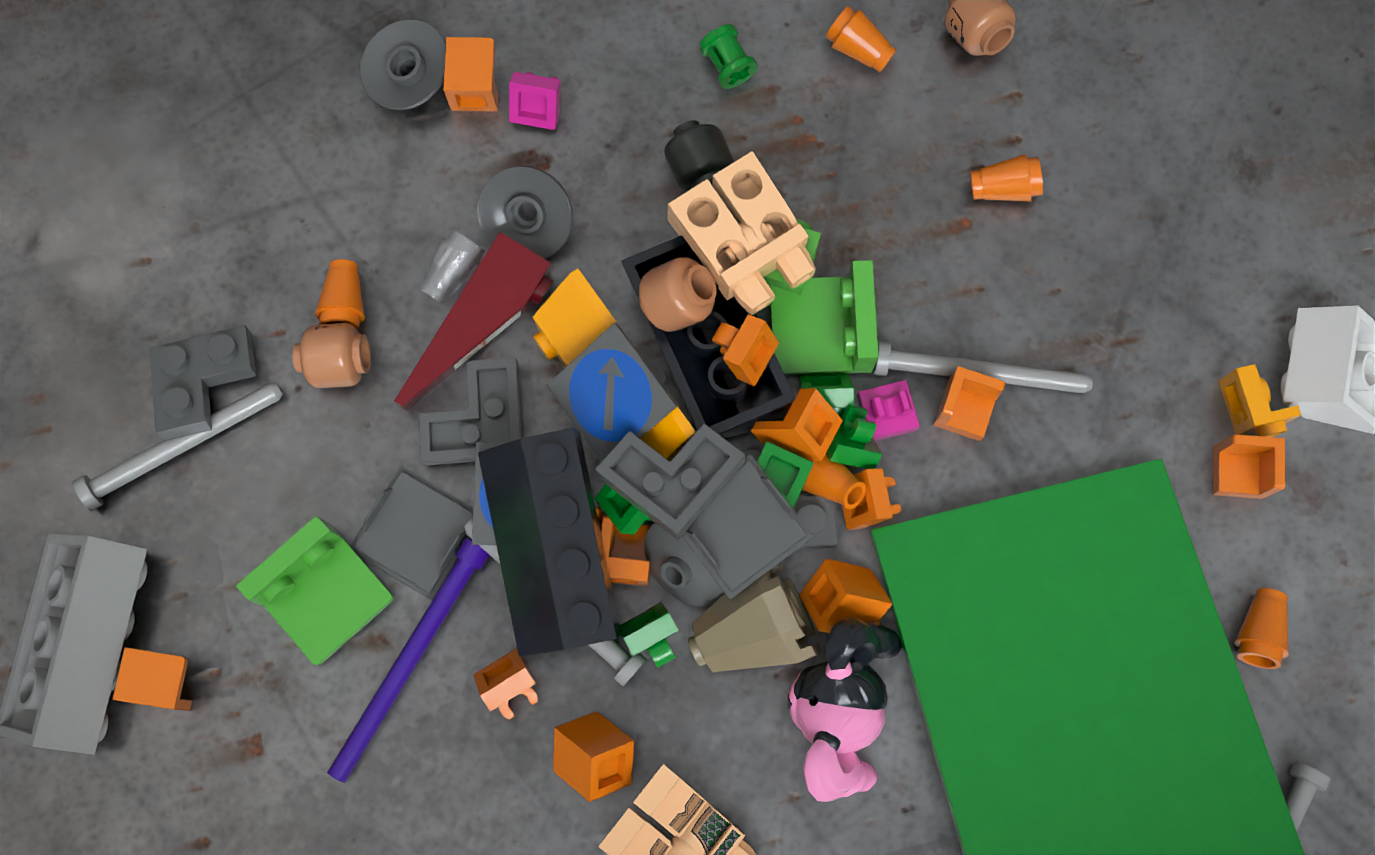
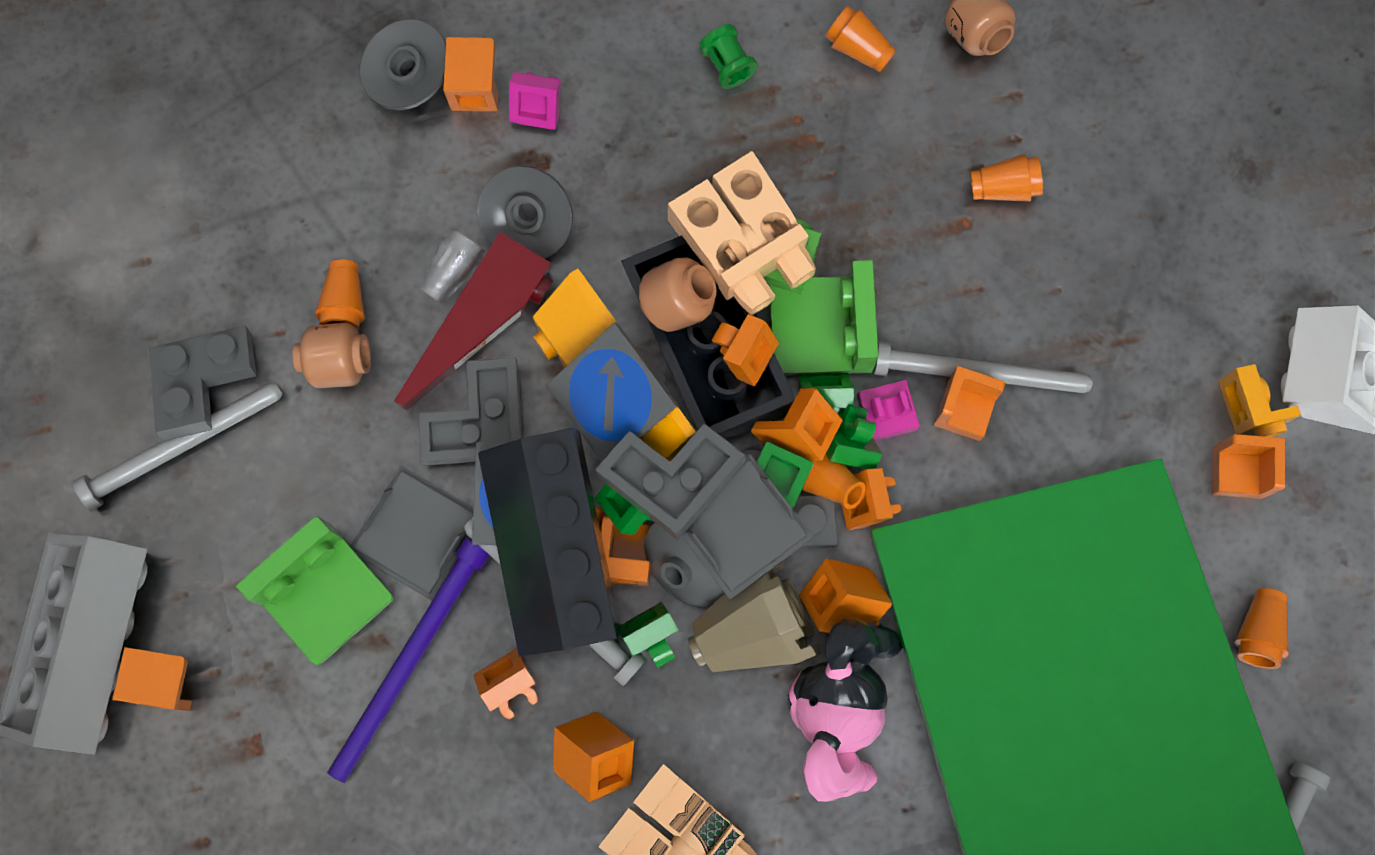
(696, 153): pearl dark grey head -> none

